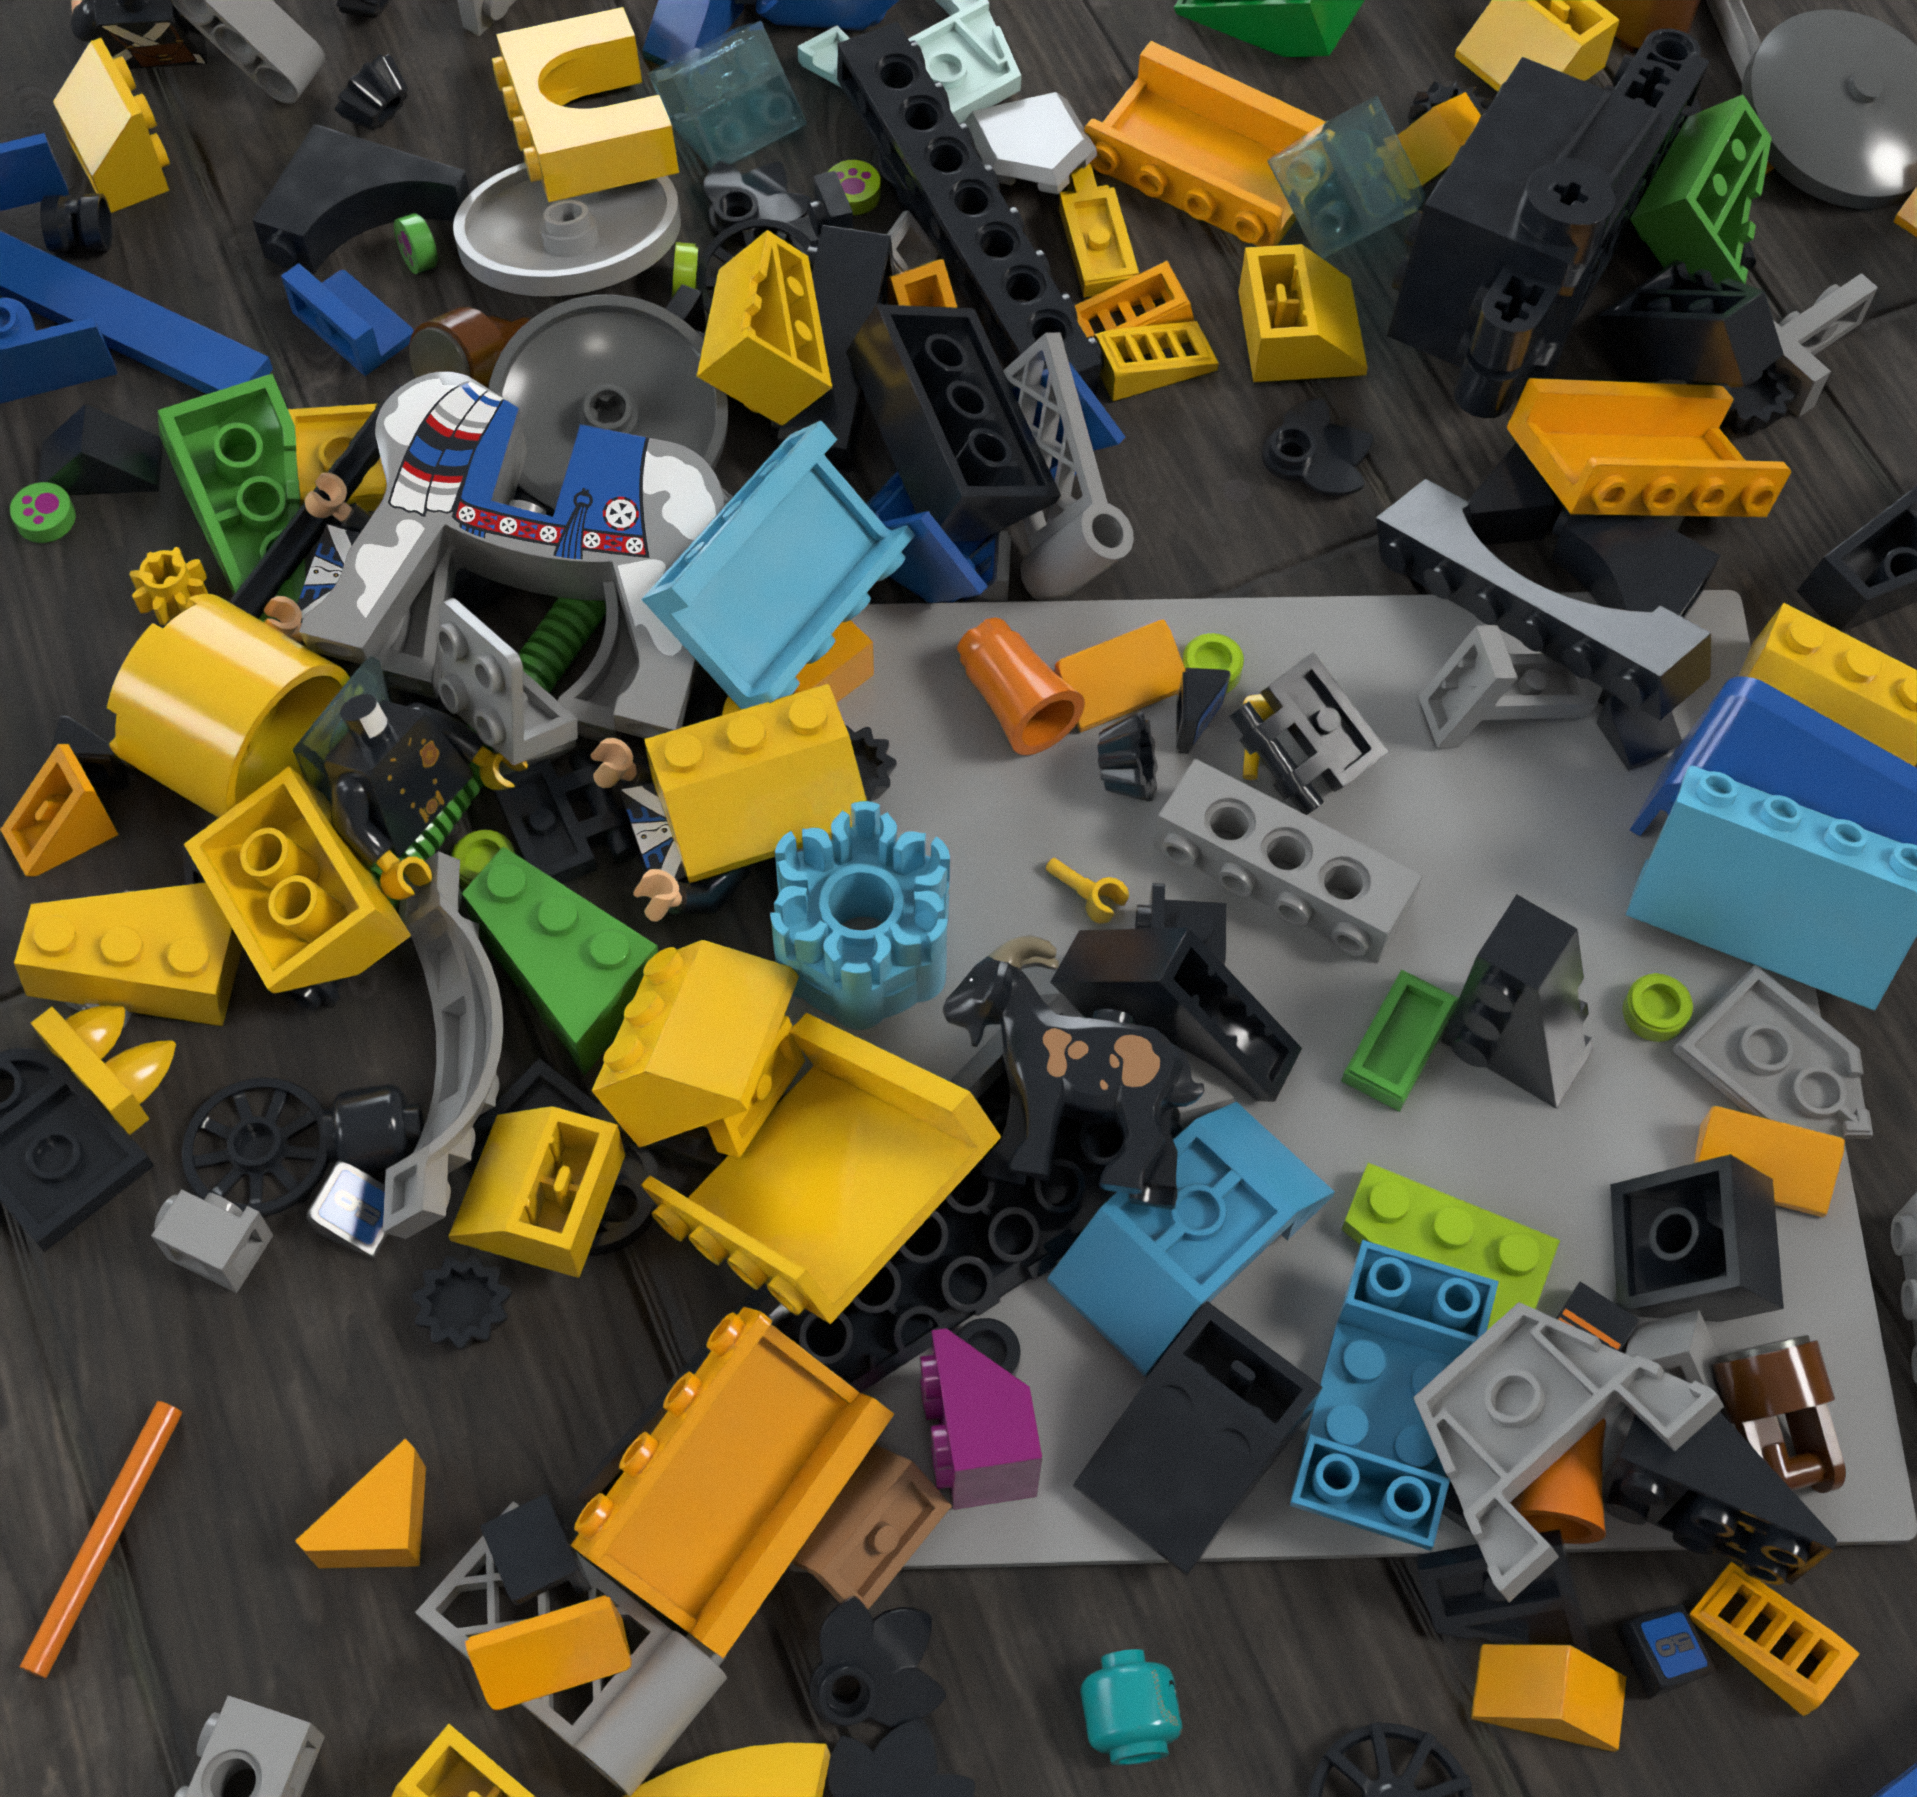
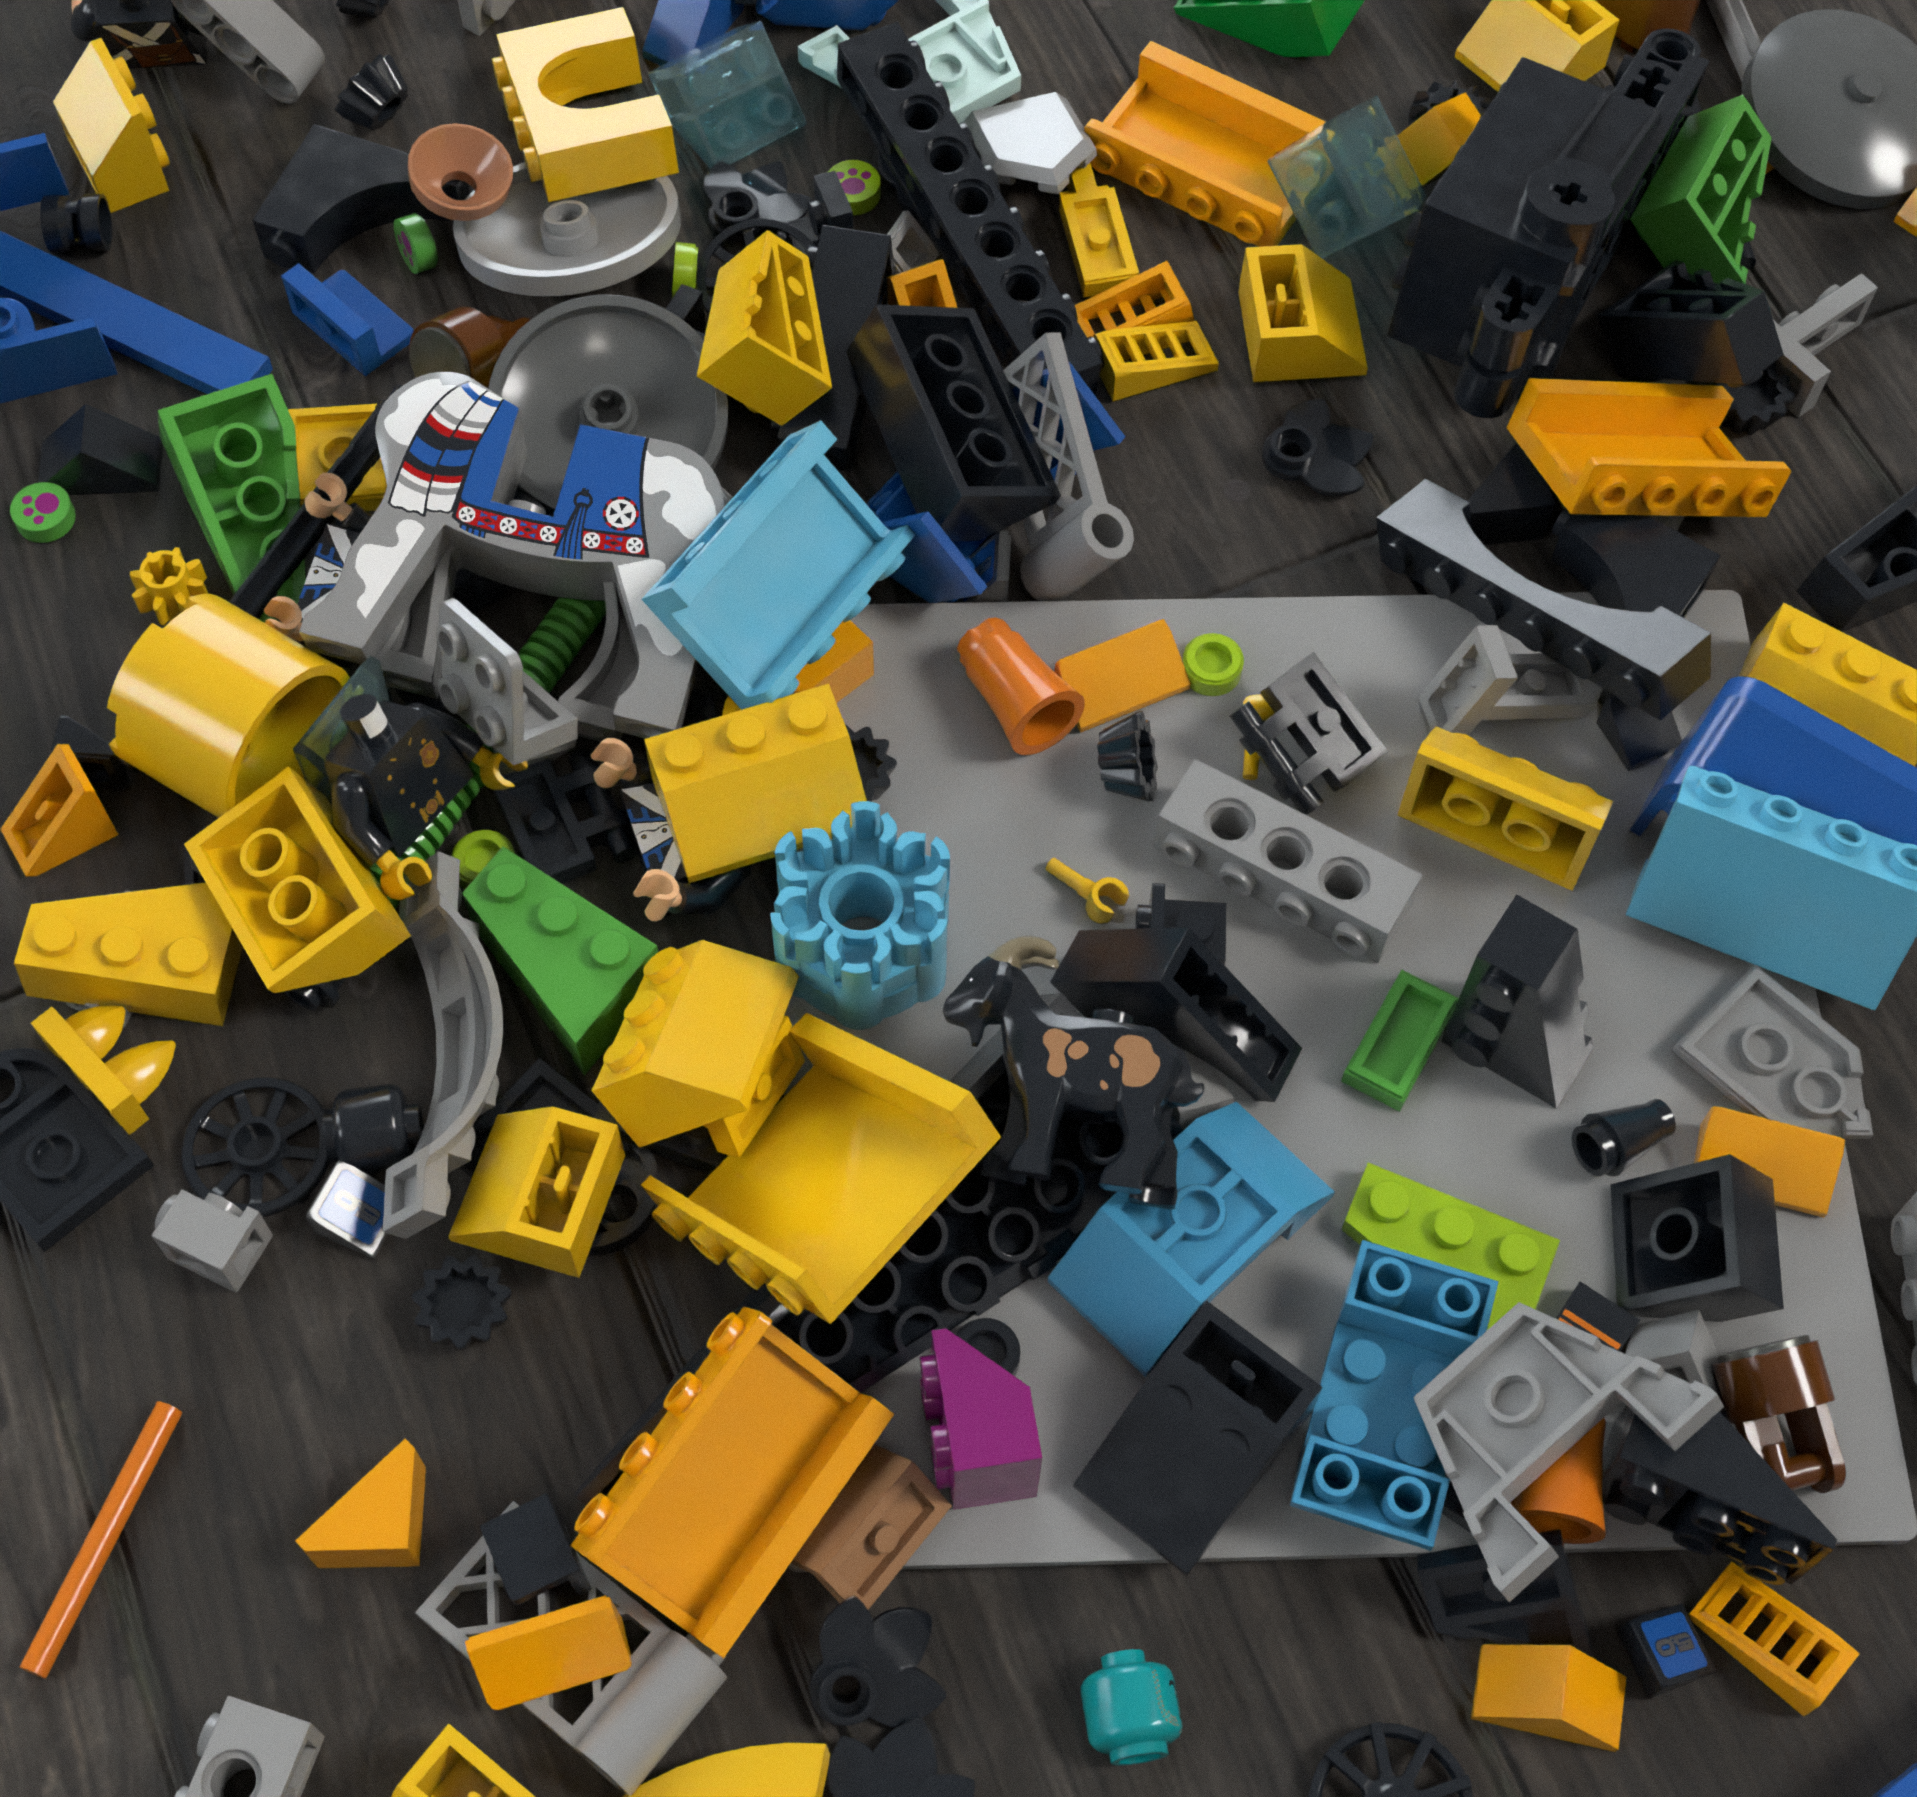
(463, 155): none -> nougat piece
(1197, 702): black slope -> none
(1503, 807): none -> yellow slope
(1618, 1137): none -> black cone
(1657, 1007): lime tile -> none

